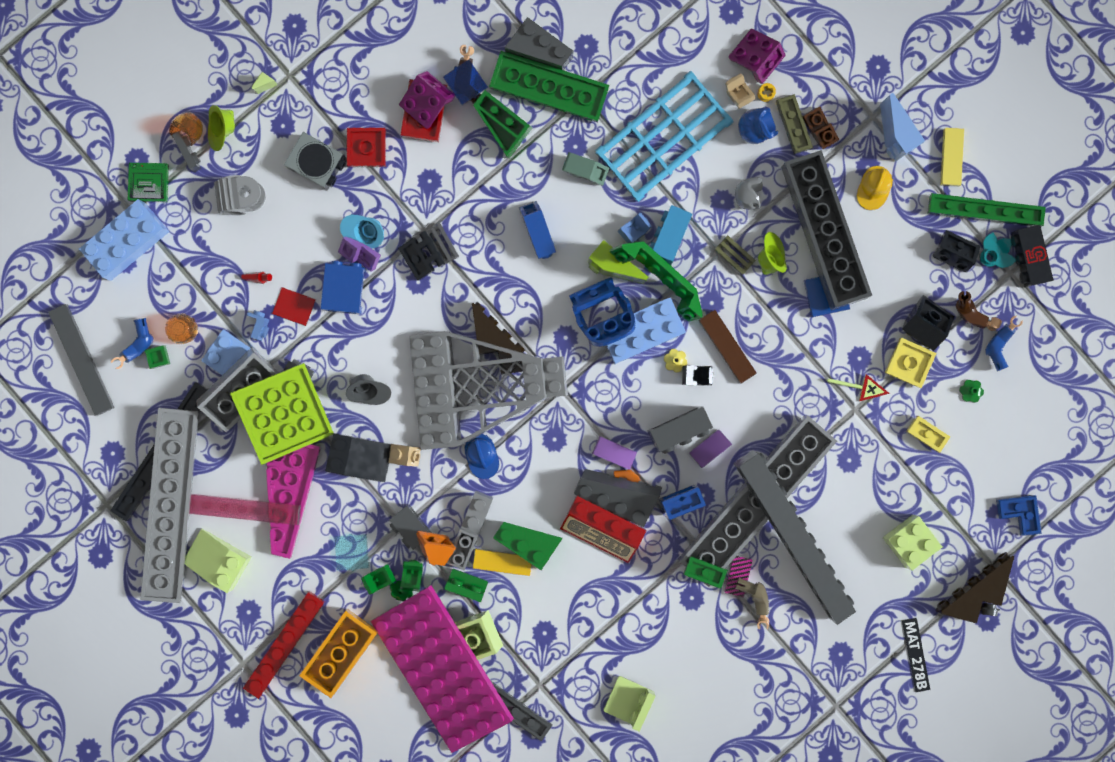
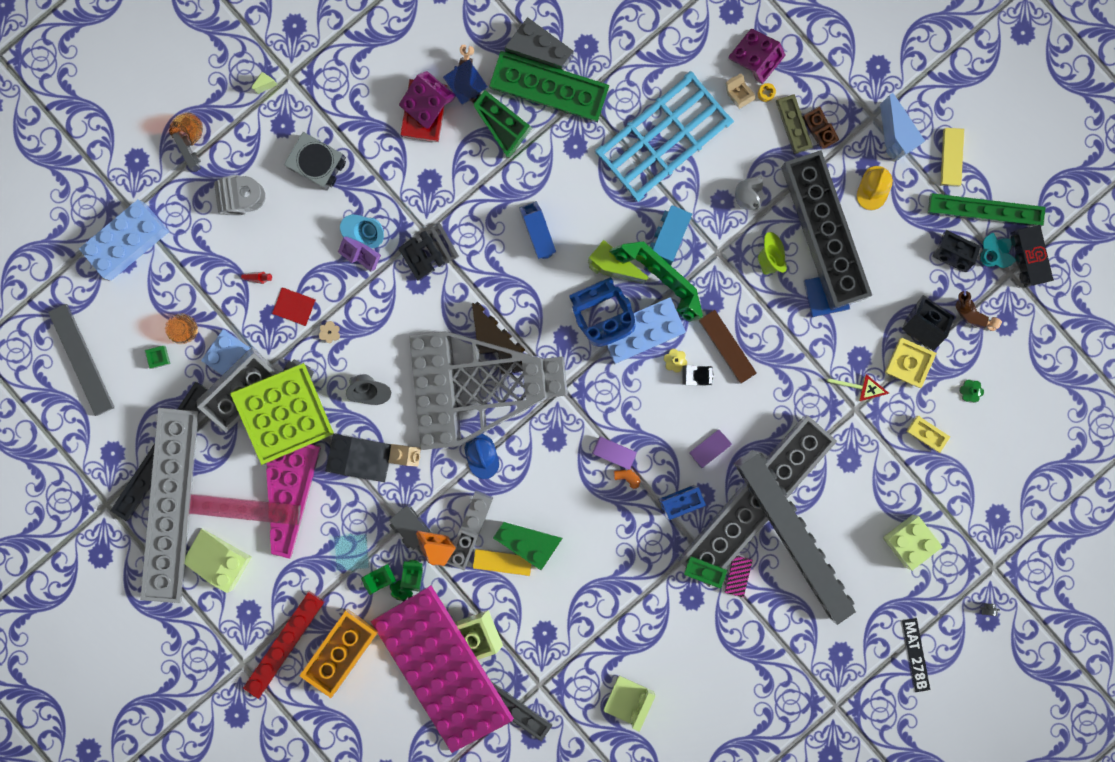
(139, 345): blue arm -> none
(148, 182): tile -> none
(220, 126): lime piece -> none
(260, 328): medium blue bracket -> none
(324, 334): none -> tan plant
(342, 288): blue panel -> none
(366, 147): red plate -> none
(466, 585): green bracket -> none
(585, 168): sand green slope -> none
(603, 529): red slope -> none
(618, 495): dark grey wedge -> none
(635, 228): medium blue bracket -> none
(680, 430): dark grey brick -> none
(723, 244): olive tile -> none
(757, 125): blue hair -> none
(759, 596): dark tan arm -> none
(985, 587): dark brown slope -> none
(998, 342): blue arm -> none
(1025, 509): blue tile -> none

